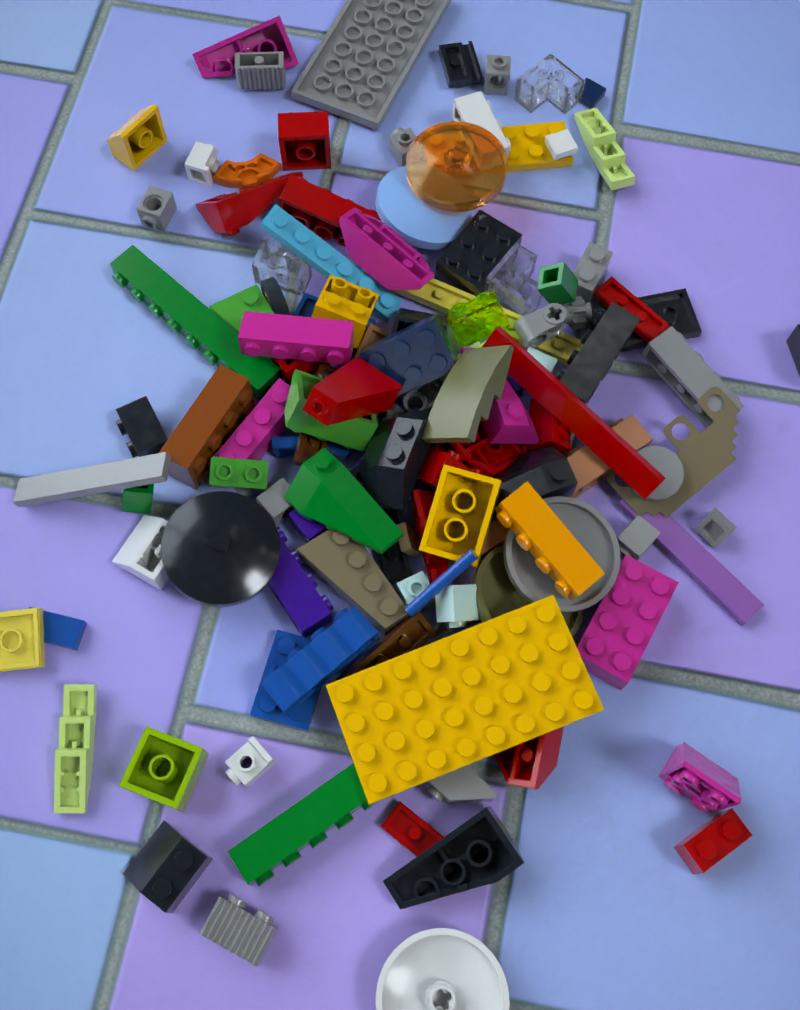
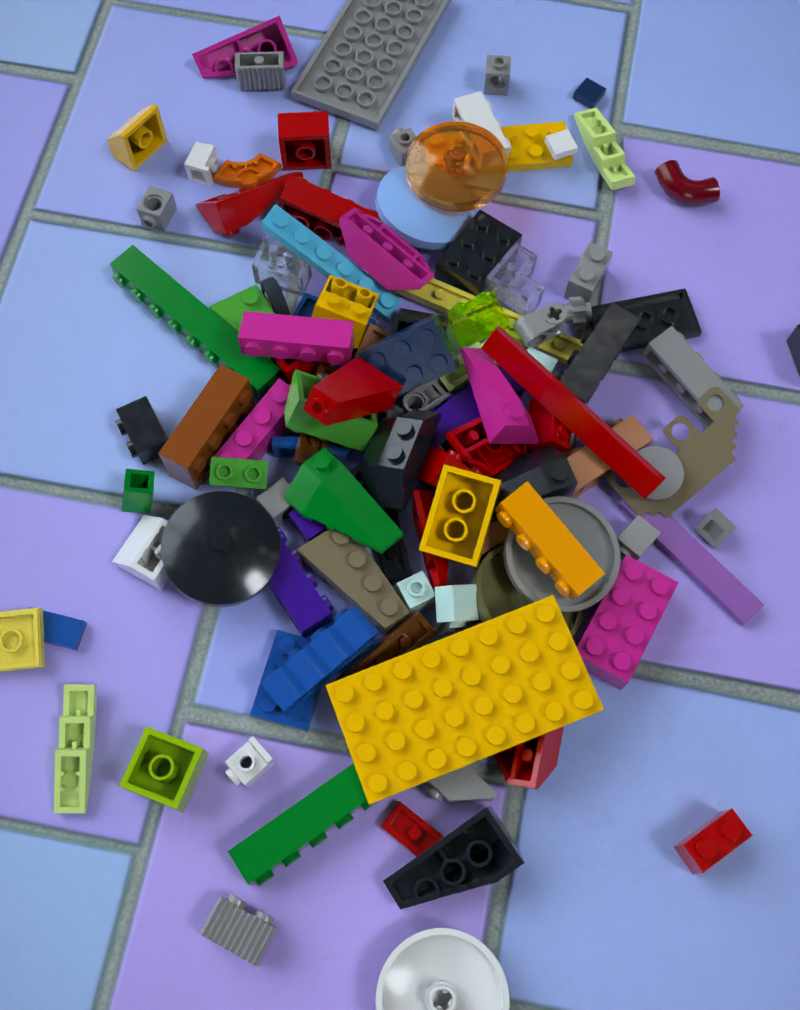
(93, 479): light grey tile -> none
(167, 867): black slope -> none
(409, 542): tan tile -> none
(441, 582): blue bar -> none
(460, 64): black plate -> none
(468, 394): olive slope -> none
(550, 82): clear brick -> none
(557, 283): green brick -> none
(649, 326): red tile -> none
(684, 189): none -> dark red cylinder
(700, 780): dark pink slope -> none

